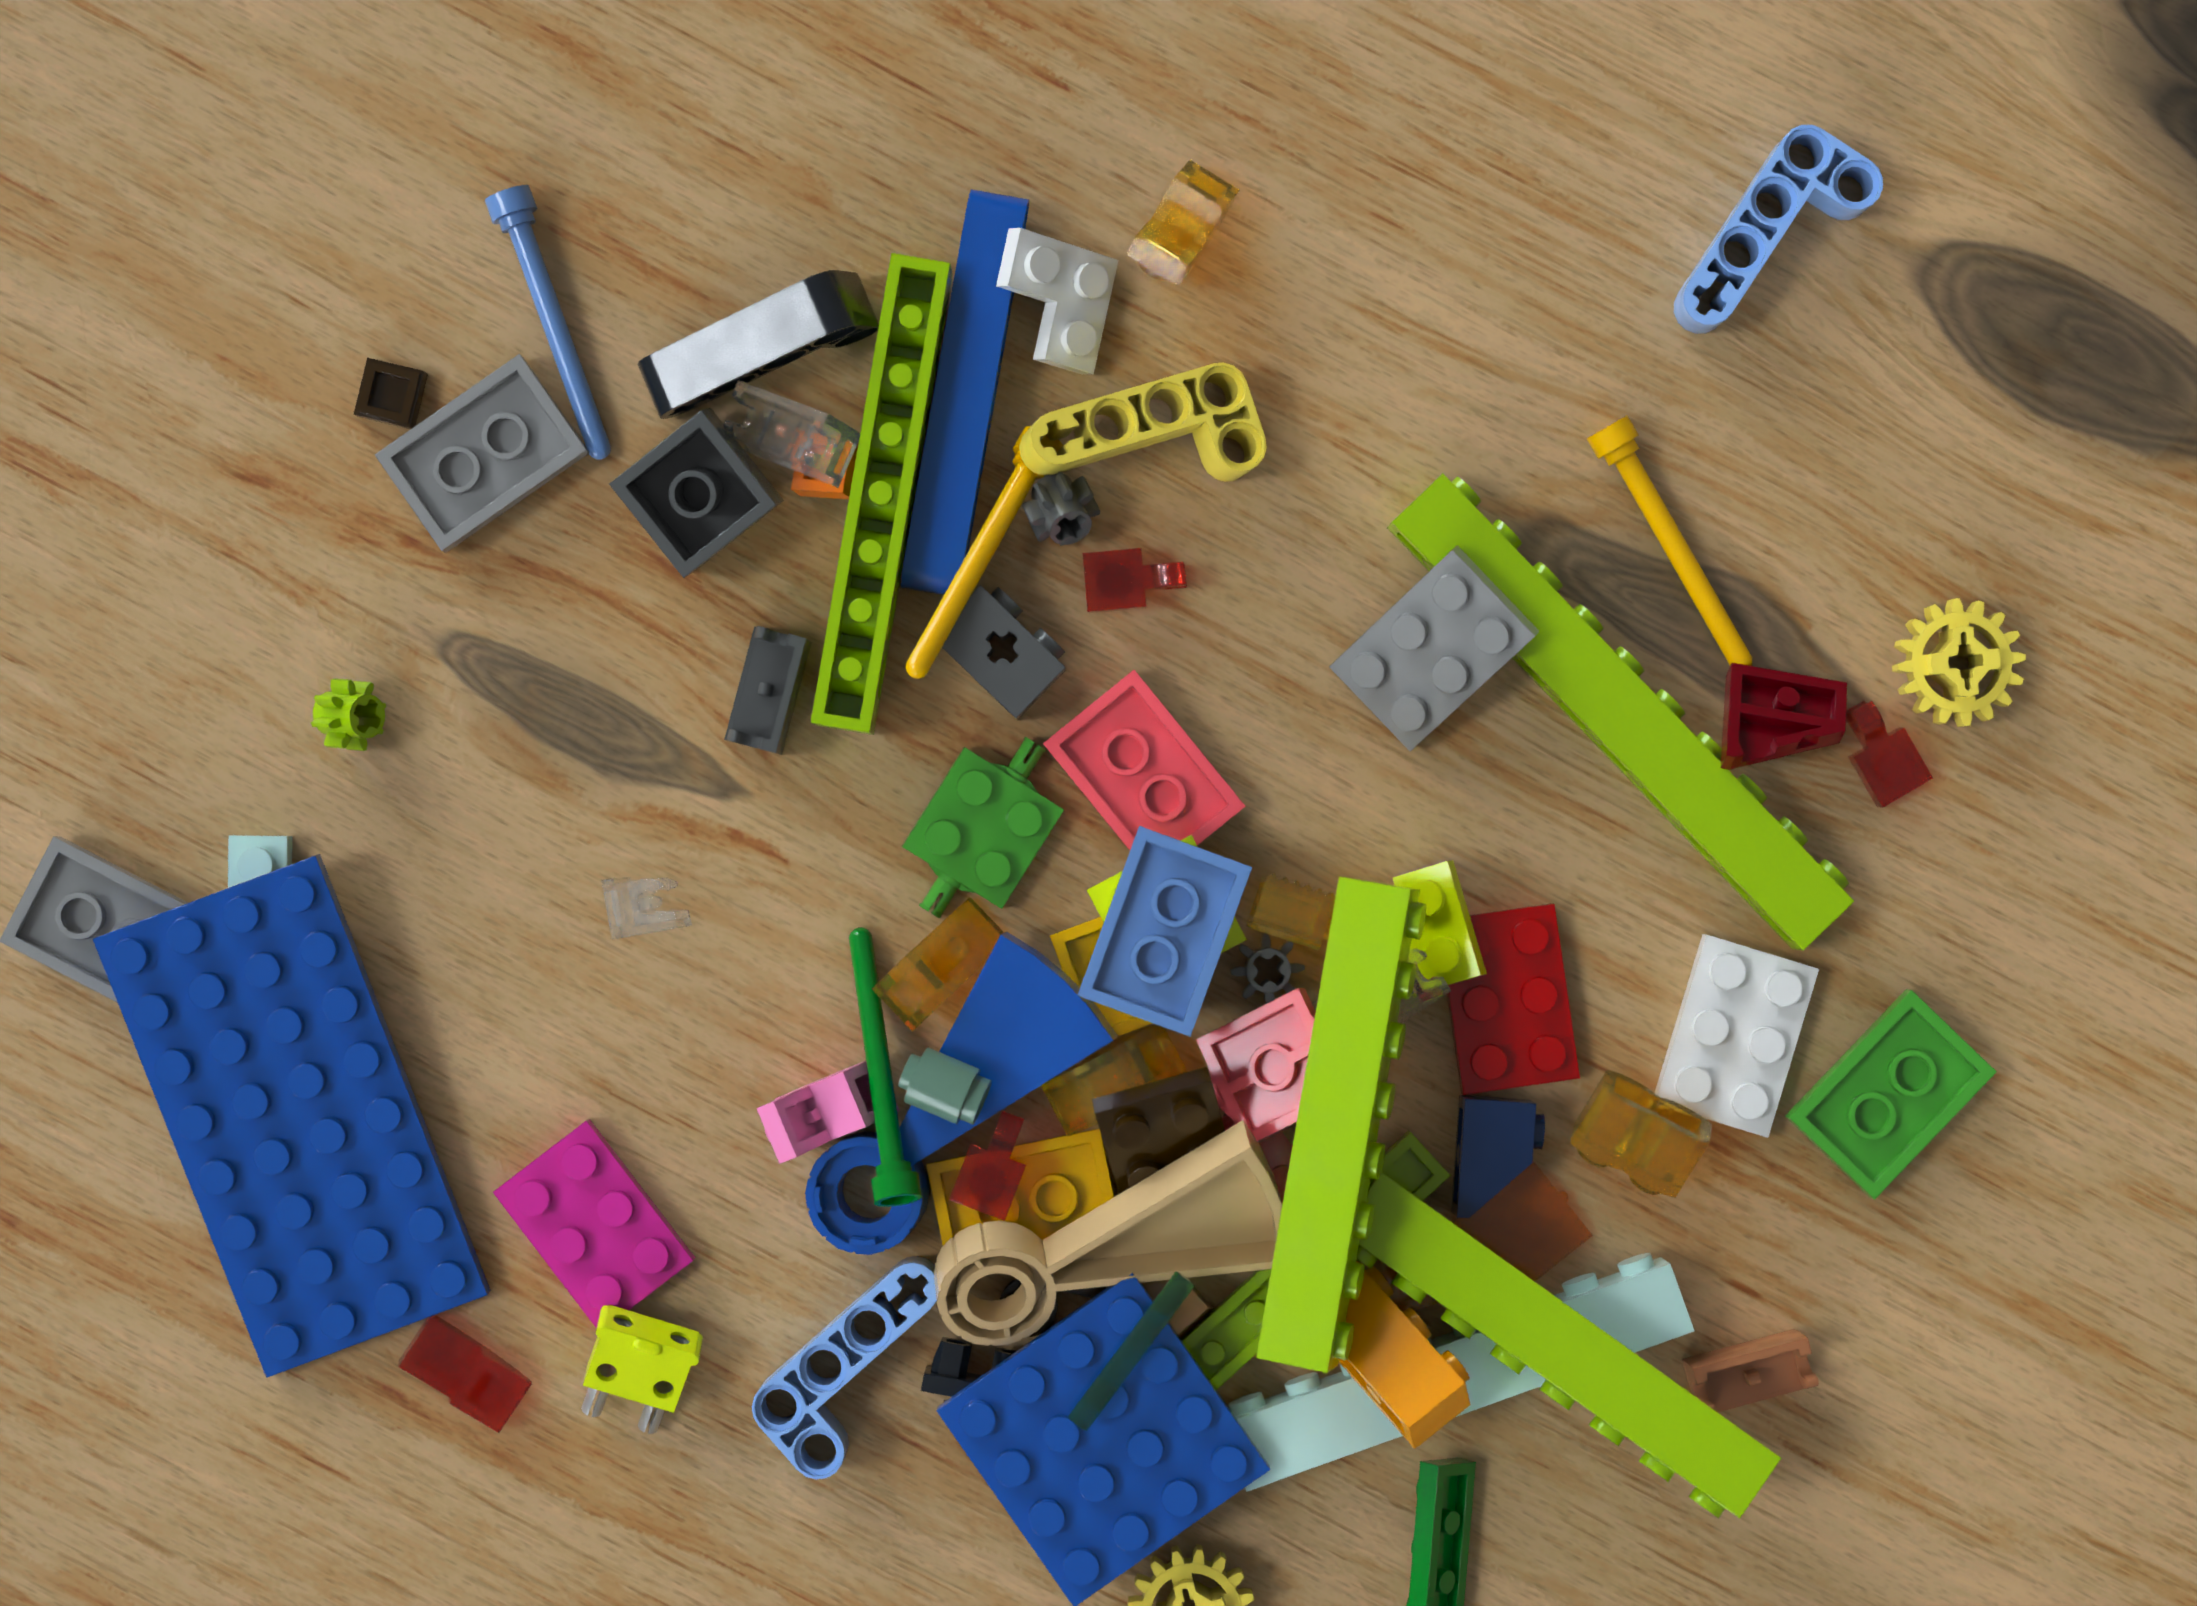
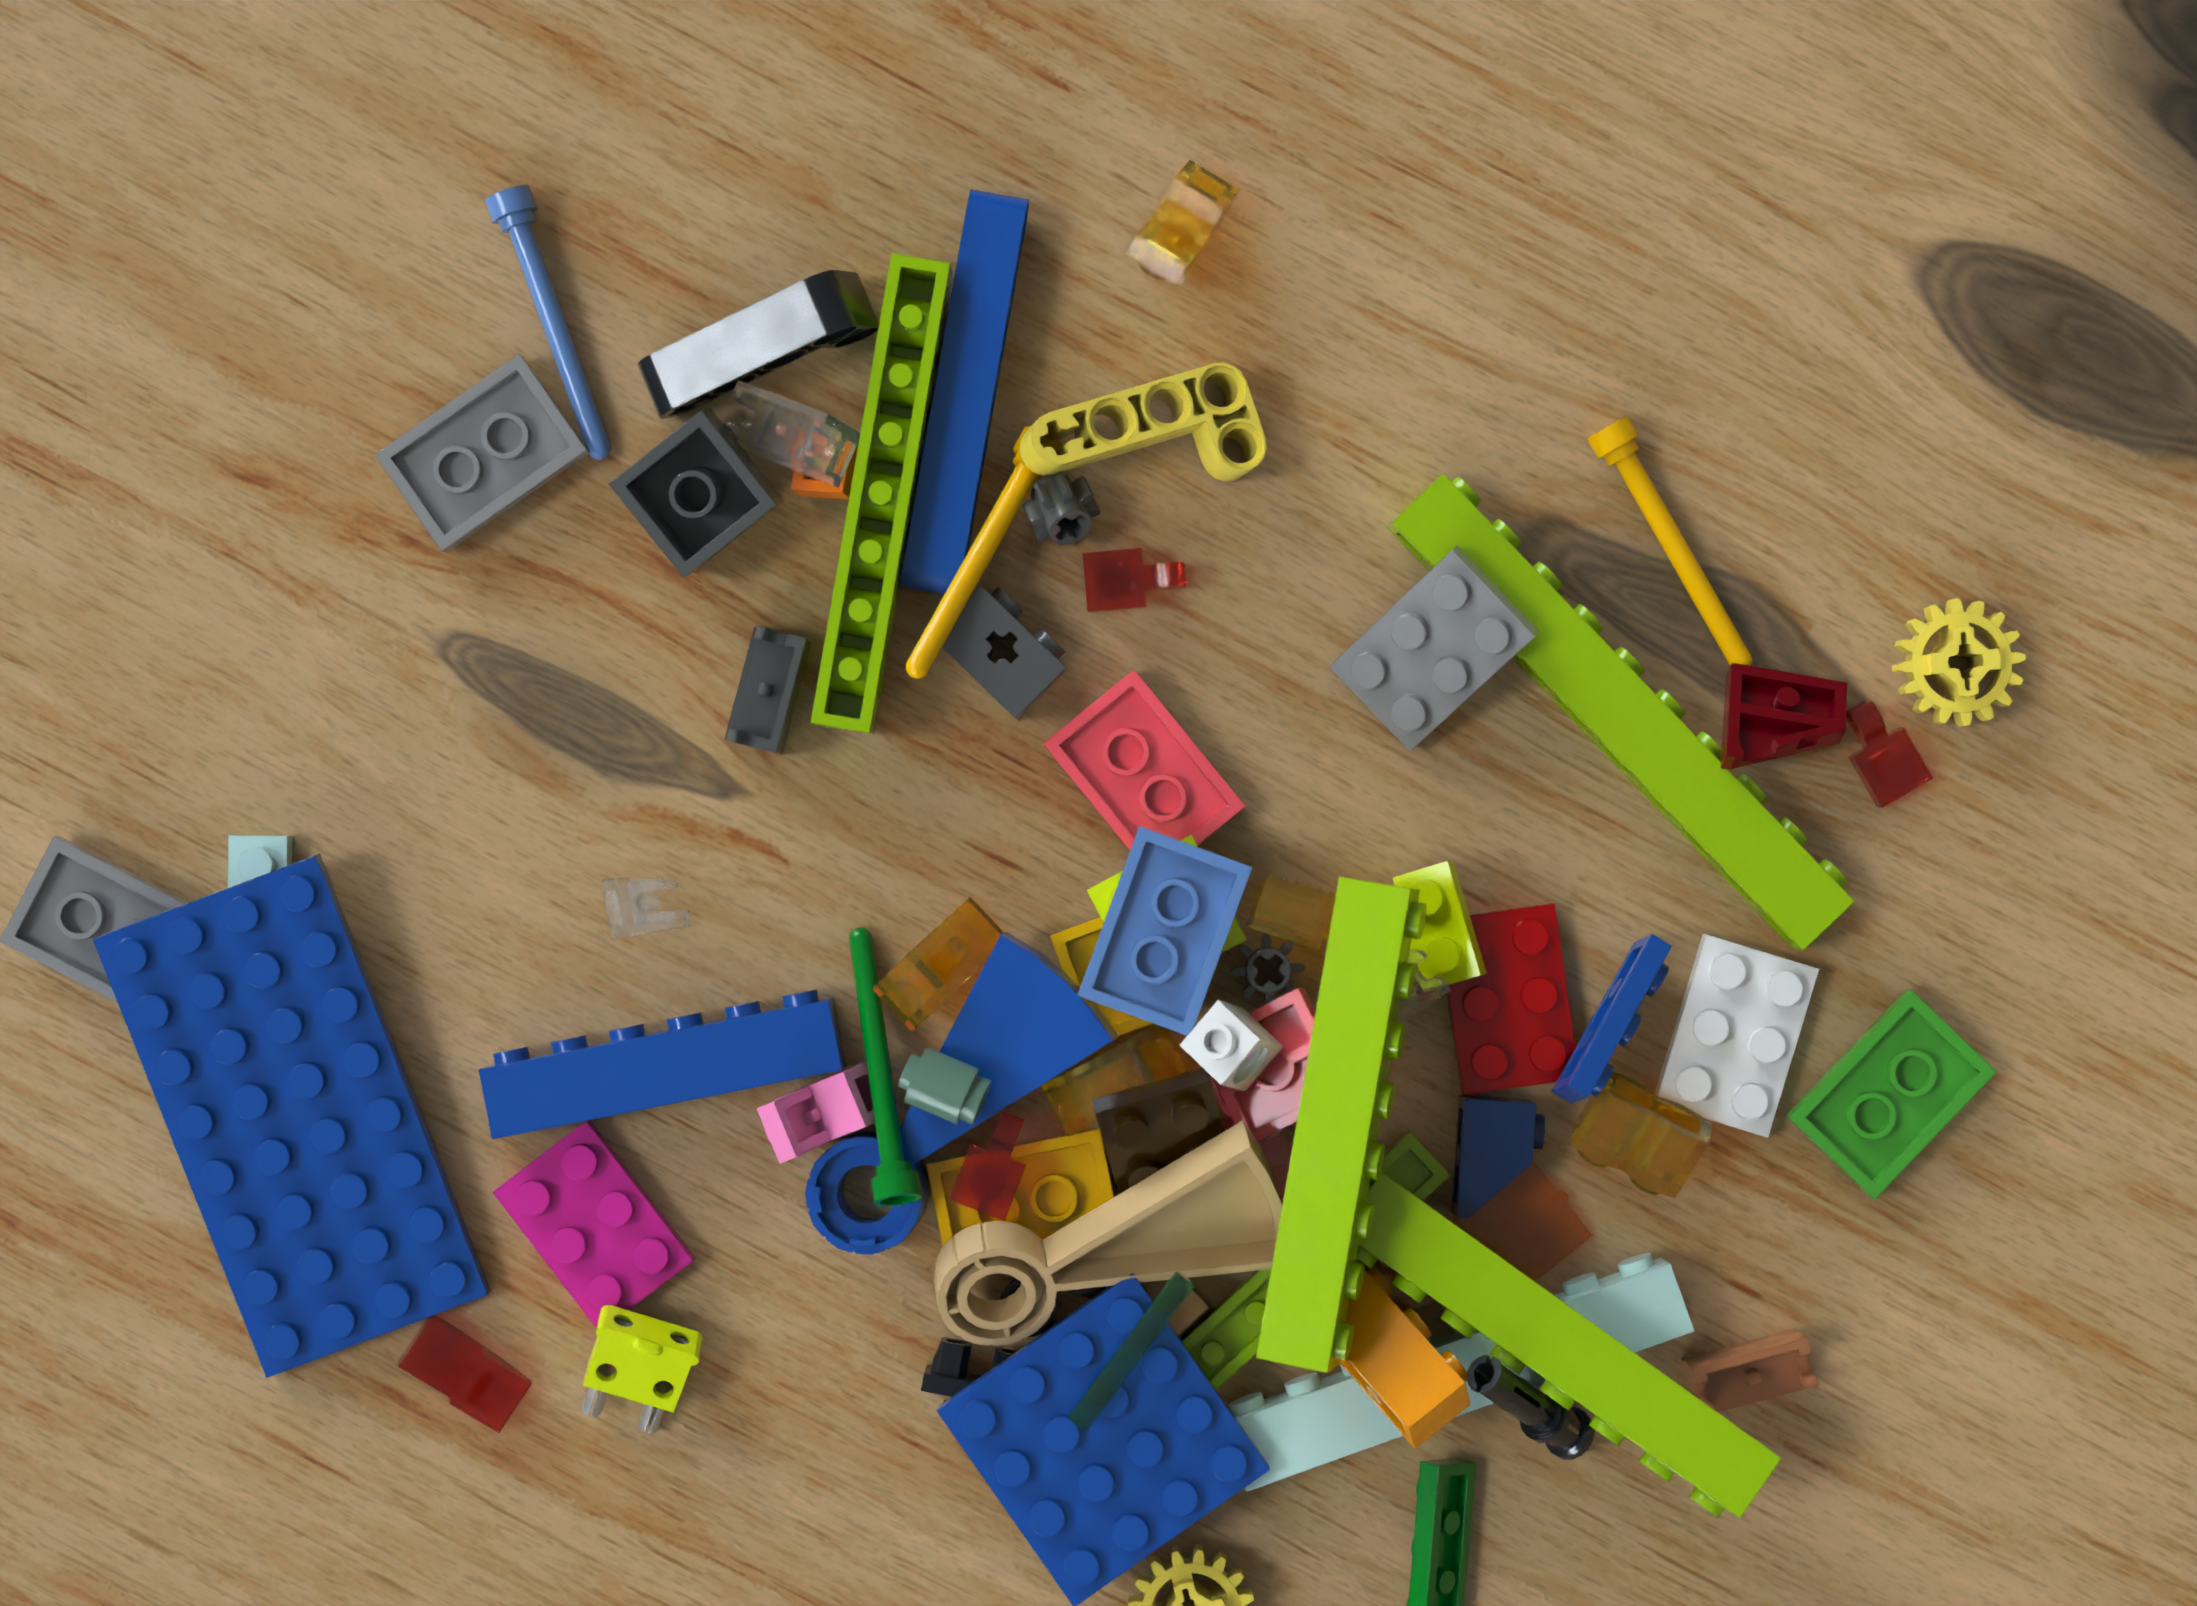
(348, 714): lime gear -> none
(390, 393): dark brown tile -> none
(661, 1067): none -> blue brick
(854, 1355): light blue beam -> none
(982, 827): bright green plate -> none
(1075, 294): white plate -> none
(1231, 1045): none -> white brick
(1538, 1414): none -> black pin
(1613, 1020): none -> blue plate
(1762, 234): light blue beam -> none

